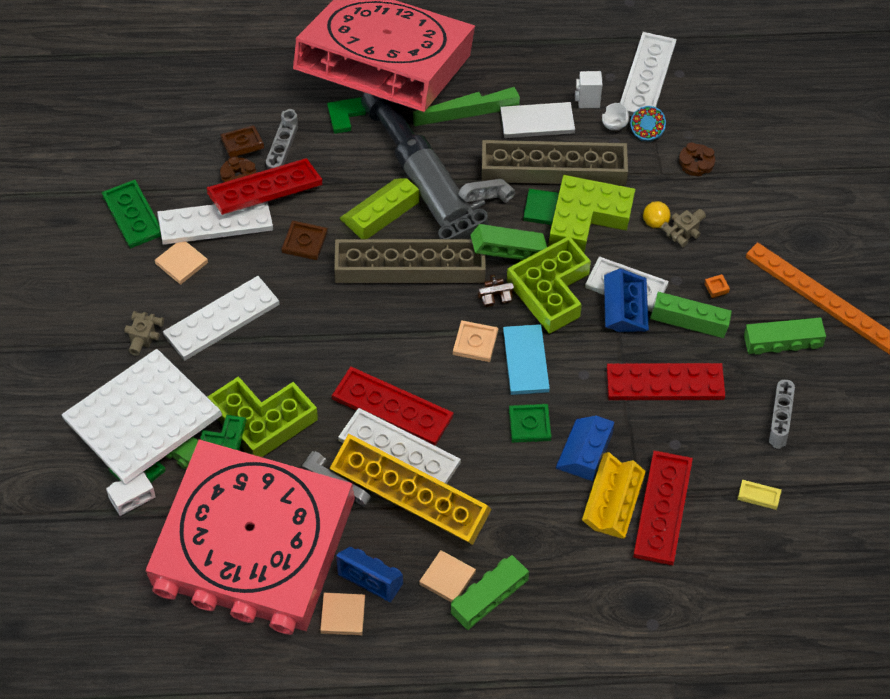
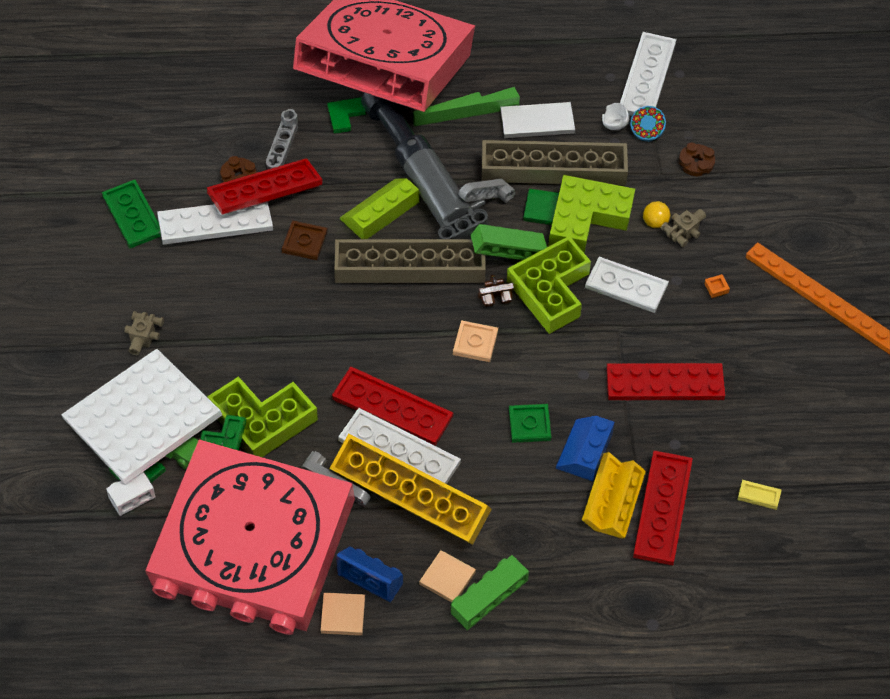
(181, 261): light nougat tile -> none
(221, 318): white plate -> none
(242, 141): reddish brown tile -> none
(526, 359): medium azure tile -> none
(589, 89): white brick -> none
(625, 301): blue slope -> none
(690, 314): bright green brick -> none
(779, 437): light grey beam -> none
(784, 335): bright green brick -> none

